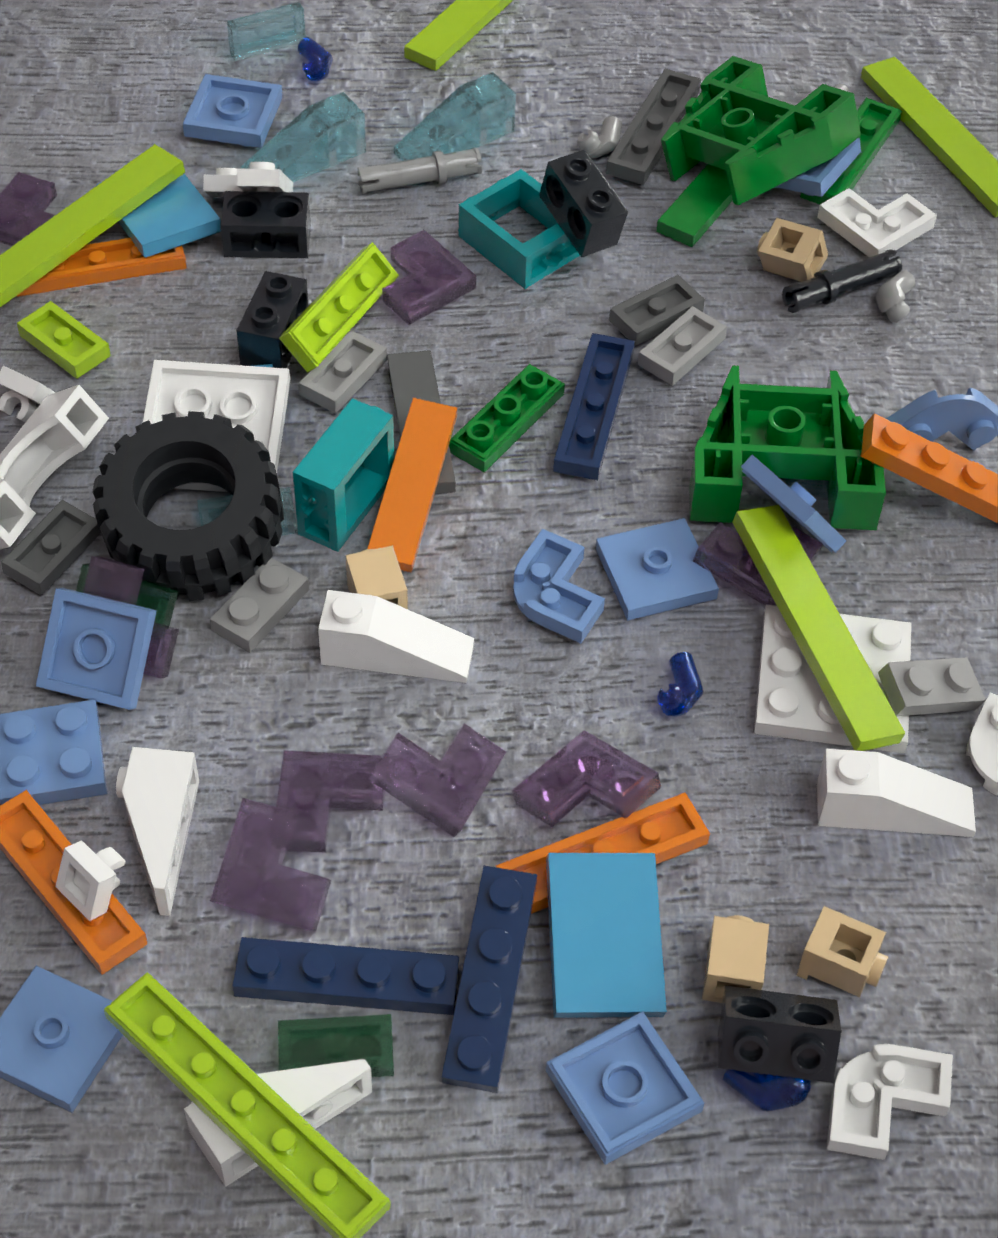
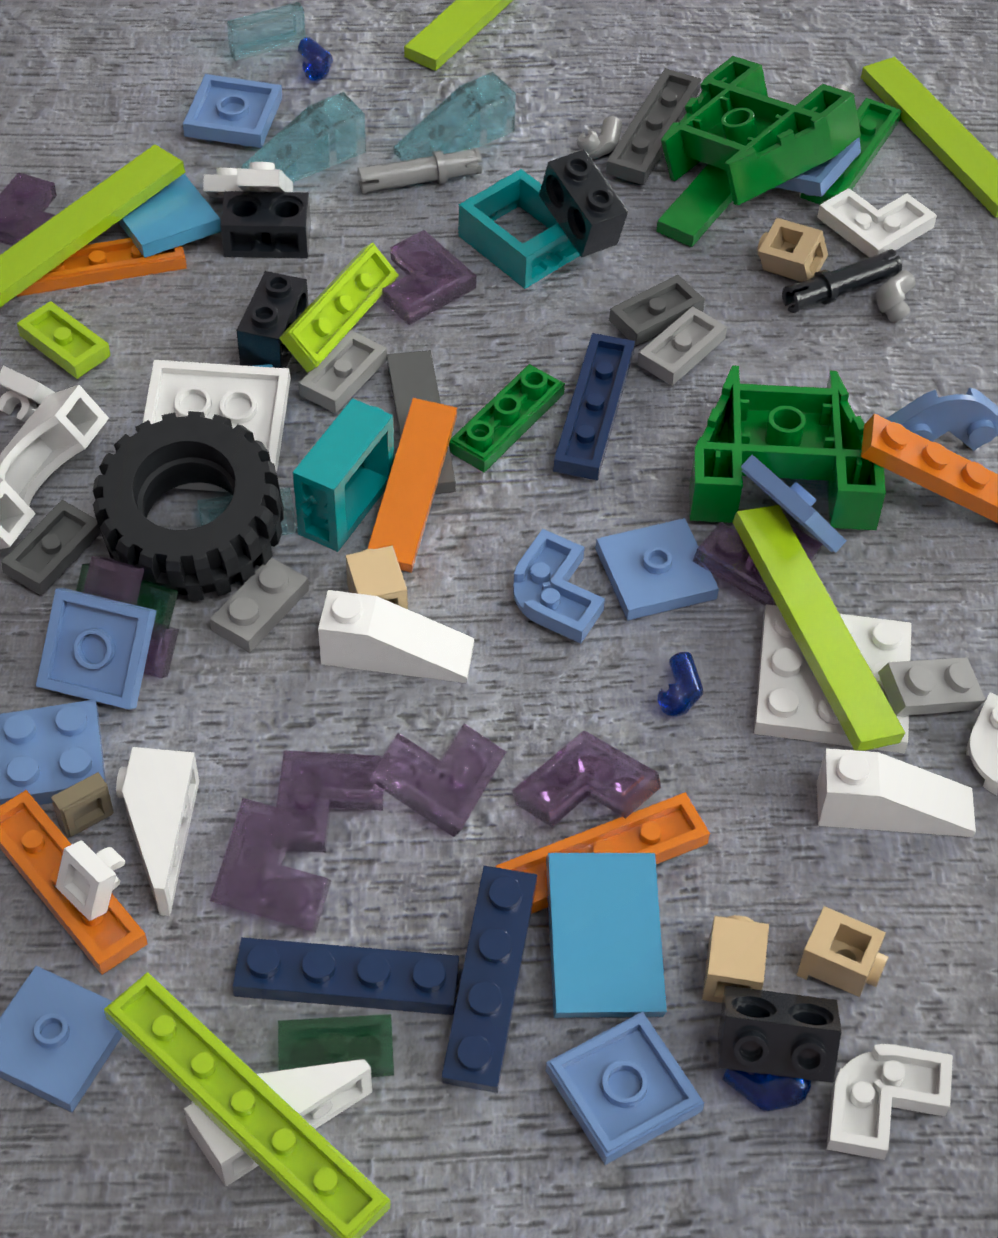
(82, 805): none -> dark tan tile

